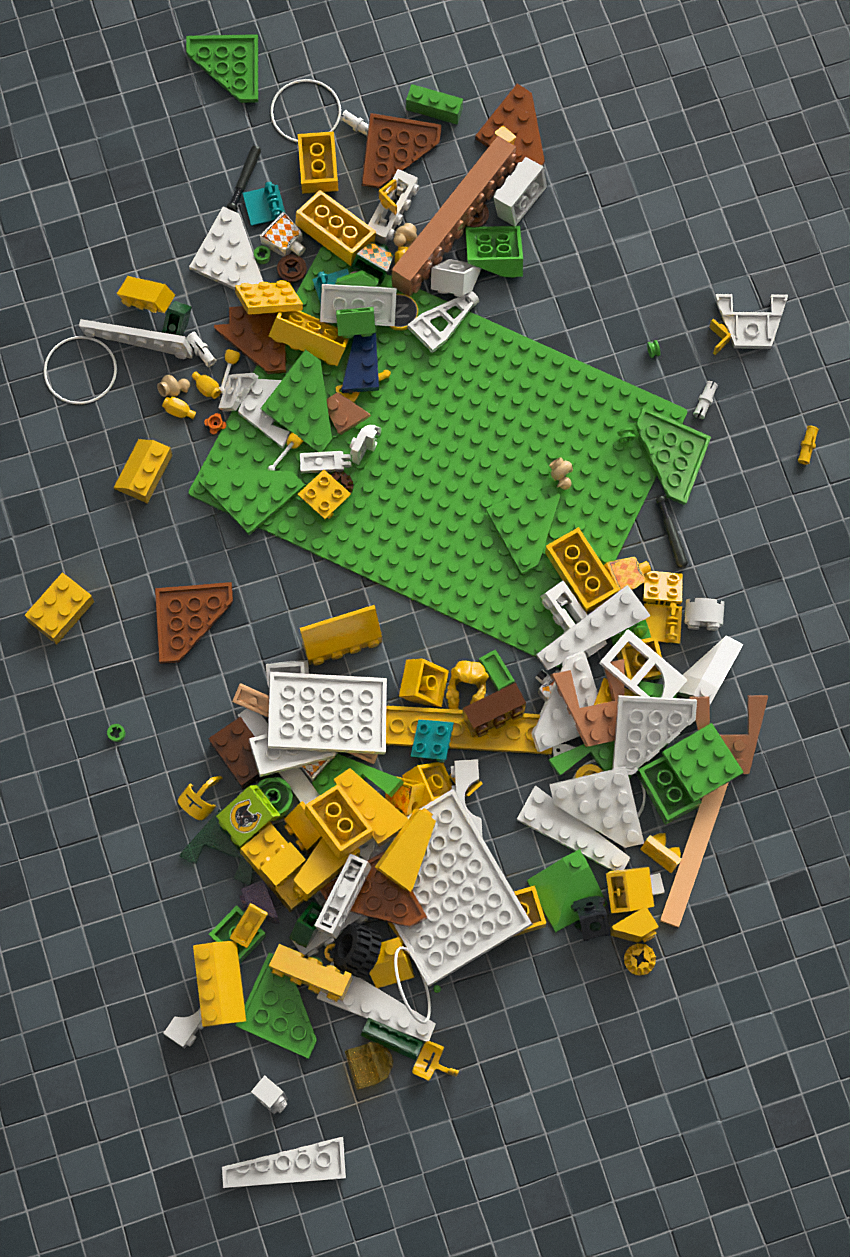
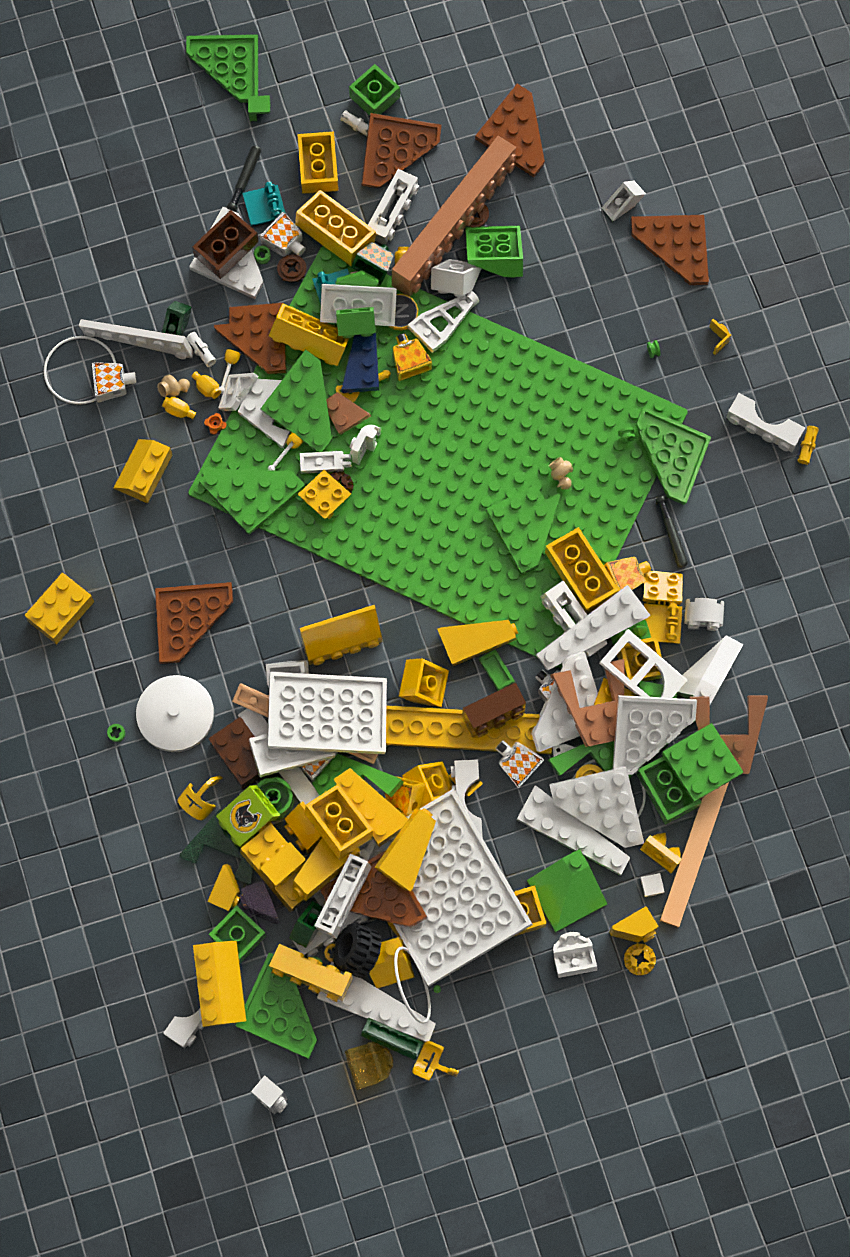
(110, 380): none -> white torso
(145, 294): yellow brick -> none
(175, 713): none -> white dish
(225, 244): none -> reddish brown brick
(226, 890): none -> yellow slope
(248, 925): yellow plate -> none
(258, 105): none -> bright green panel
(268, 297): yellow plate -> none
(298, 81): white piece -> none
(303, 1164): white wing -> none
(374, 91): none -> bright green brick
(386, 202): yellow bracket -> none
(405, 235): tan animal -> none
(410, 358): none -> torso
(432, 740): teal hinge -> none
(434, 104): bright green brick -> none
(468, 673): yellow hair -> none
(472, 640): none -> yellow slope
(505, 134): yellow slope -> none
(518, 761): none -> torso
(520, 191): white brick -> none
(574, 955): none -> white slope
(592, 917): black piece -> none
(623, 200): none -> white slope
(629, 889): yellow slope -> none
(677, 242): none -> dark orange plate
(705, 399): white pin -> none
(751, 329): white wing -> none
(784, 435): none -> white arch

